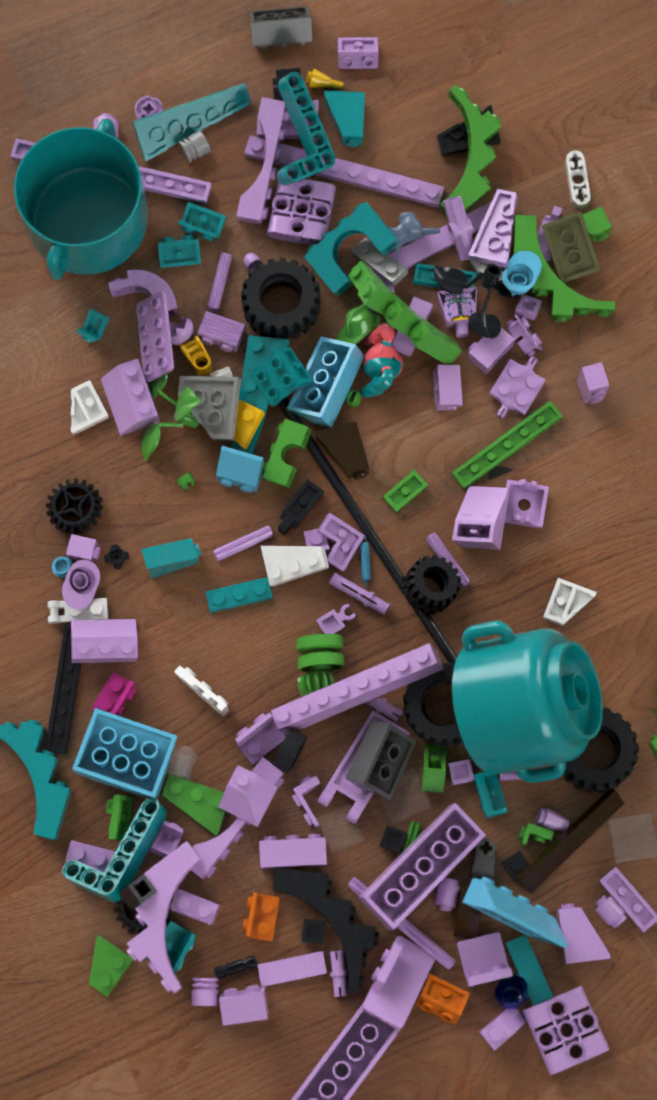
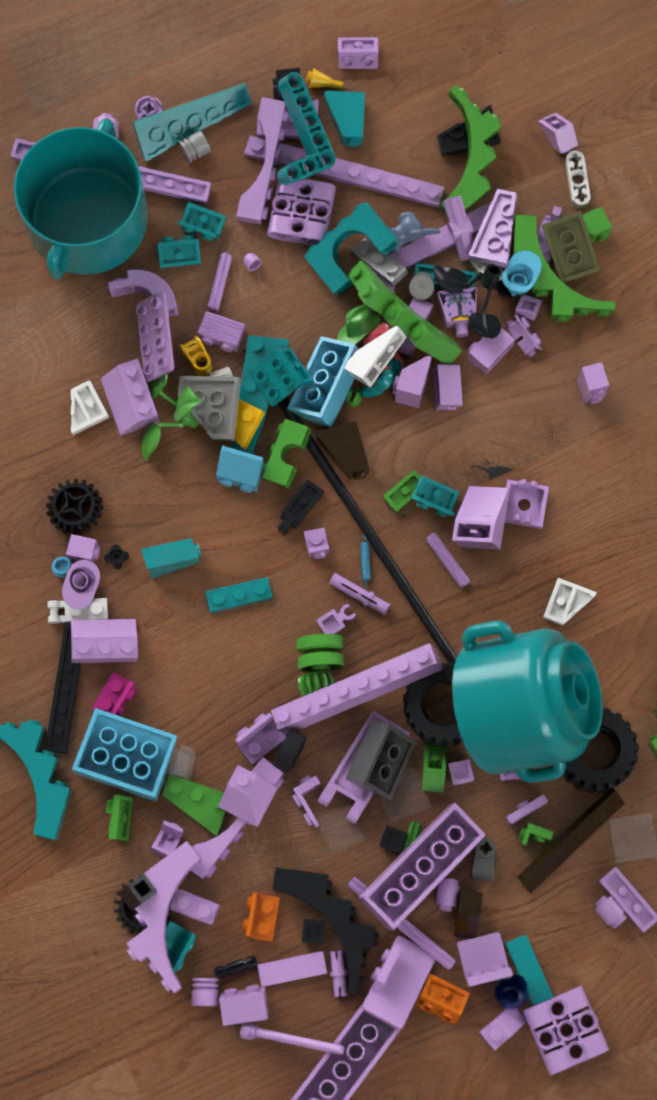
(90, 855): lavender plate -> none
(94, 326): teal bracket -> none
(107, 966): bright green wing -> none
(122, 856): teal beam -> none
(181, 332): lavender hair -> none
(186, 479): bright green hinge -> none
(203, 690): white wing -> none
(243, 543): lavender axle -> none
(251, 1031): none -> lavender piece
(281, 26): dark grey slope -> none
(281, 274): black tyre -> none
(292, 562): white wing -> none
(293, 852): lavender brick -> none
(345, 540): lavender plate -> none
(372, 358): none -> white slope
(384, 707): lavender pin -> none
(411, 383): none -> lavender slope
(422, 285): none -> light grey piece
(435, 495): none -> teal bracket
(439, 571): black tyre -> none
(490, 795): teal hinge -> none
(507, 445): bright green tile -> none
(514, 911): medium azure slope -> none
(515, 865): black plate -> none
(516, 387): lavender plate -> none
(525, 809): none -> lavender plate
(551, 820): lavender cone -> none
(559, 133): none -> lavender slope
(580, 936): lavender slope -> none

